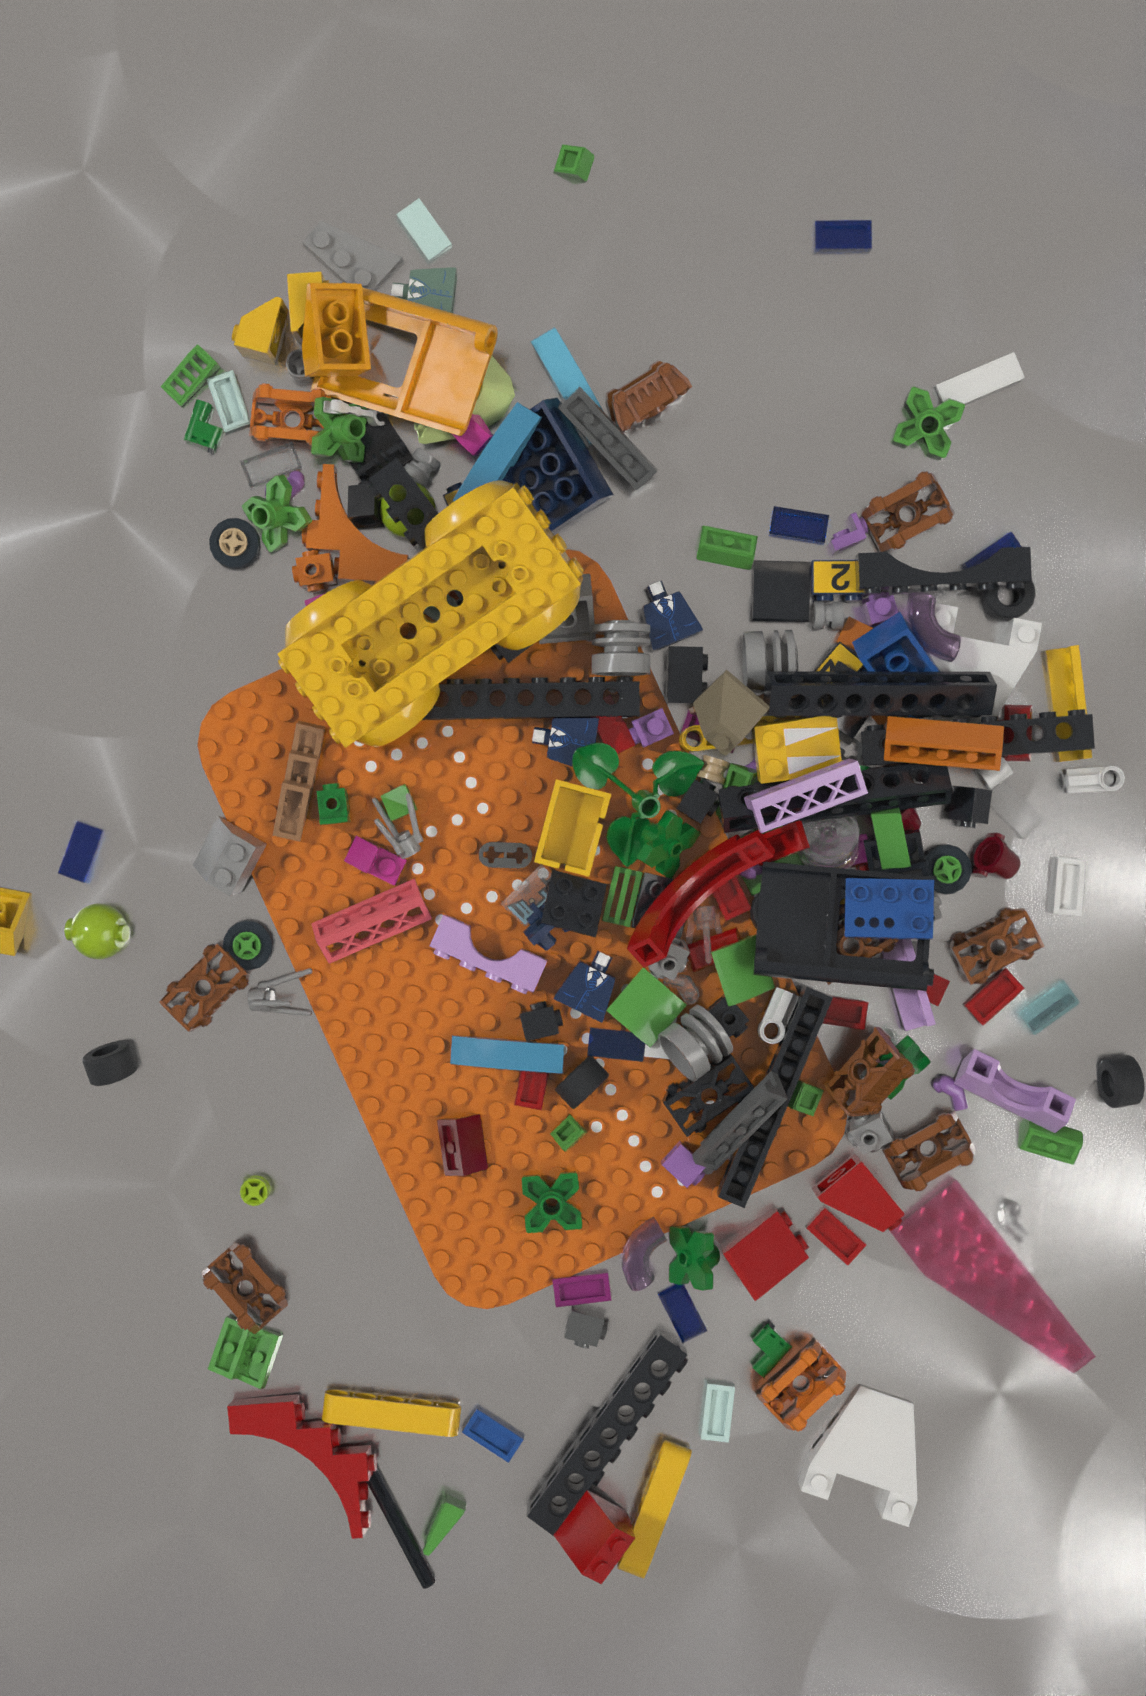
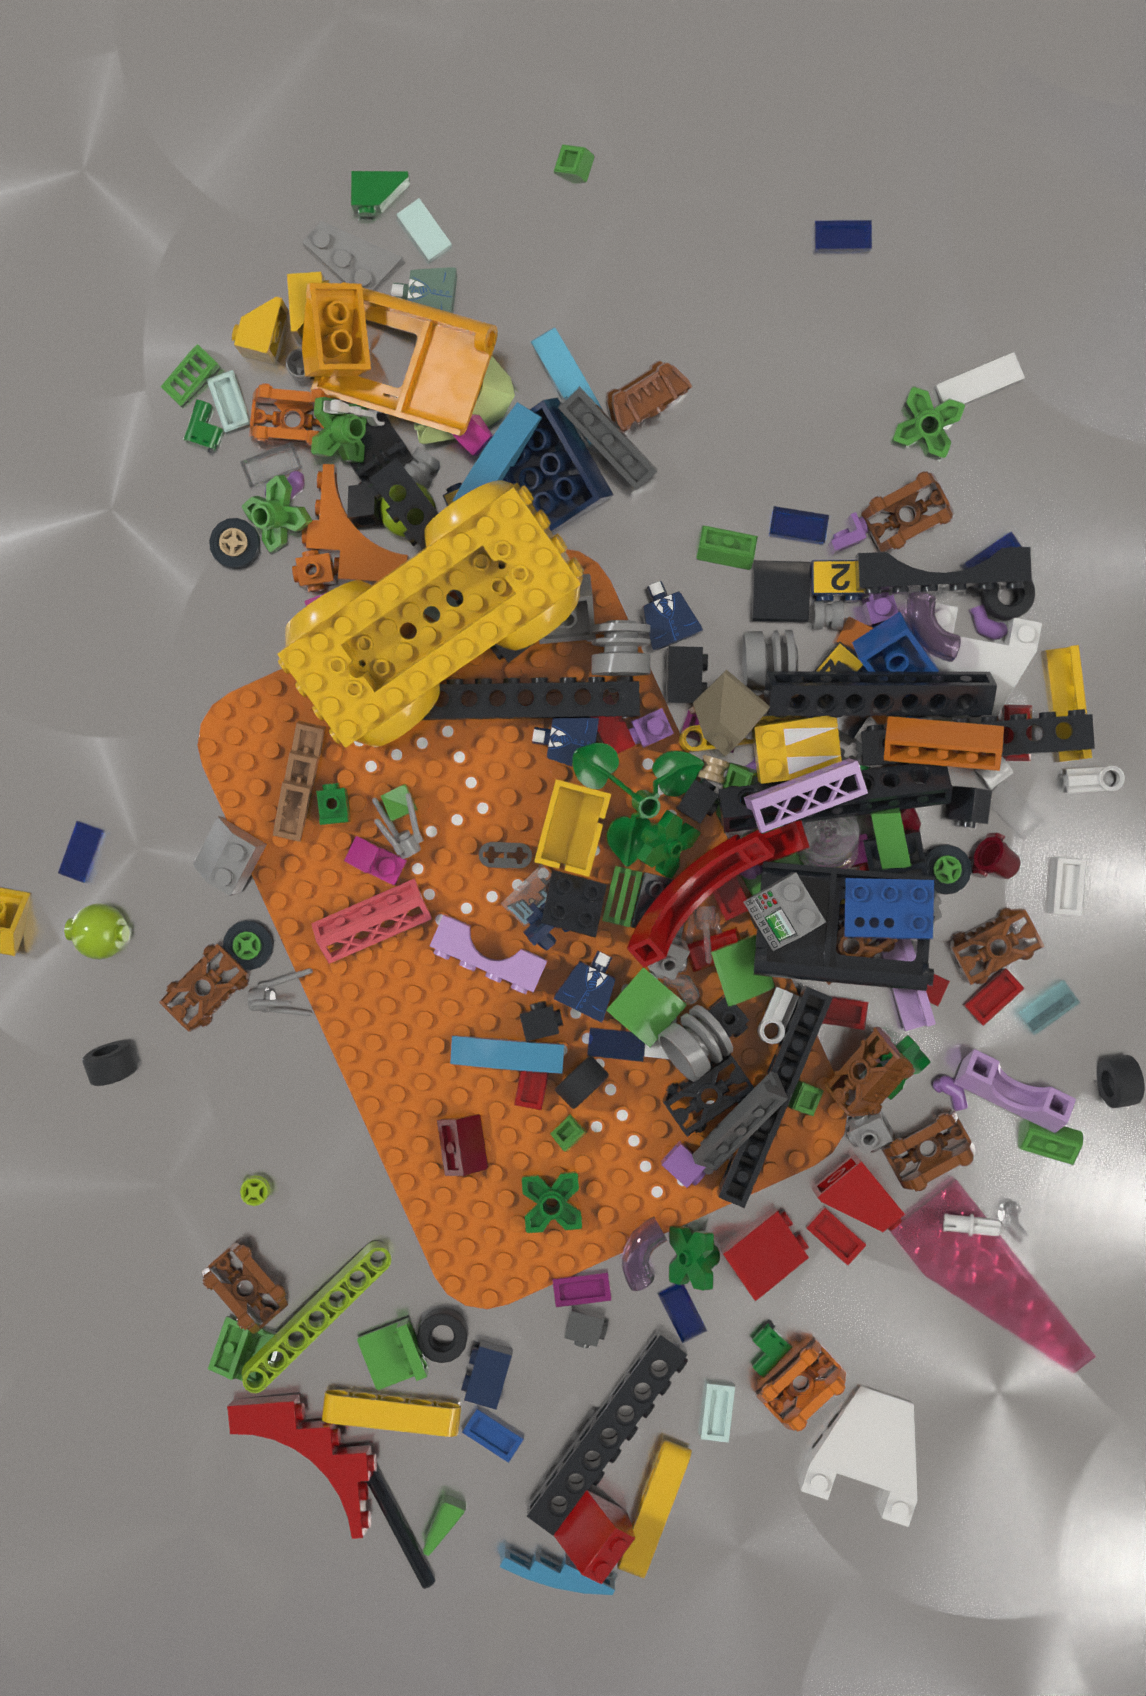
(311, 1329): none -> lime beam
(376, 190): none -> green slope
(393, 1354): none -> bright green bracket
(442, 1353): none -> black tyre
(488, 1374): none -> dark blue brick
(555, 1575): none -> dark azure slope
(784, 911): none -> light grey slope
(971, 1225): none -> white axle
(987, 626): none -> medium lavender arm

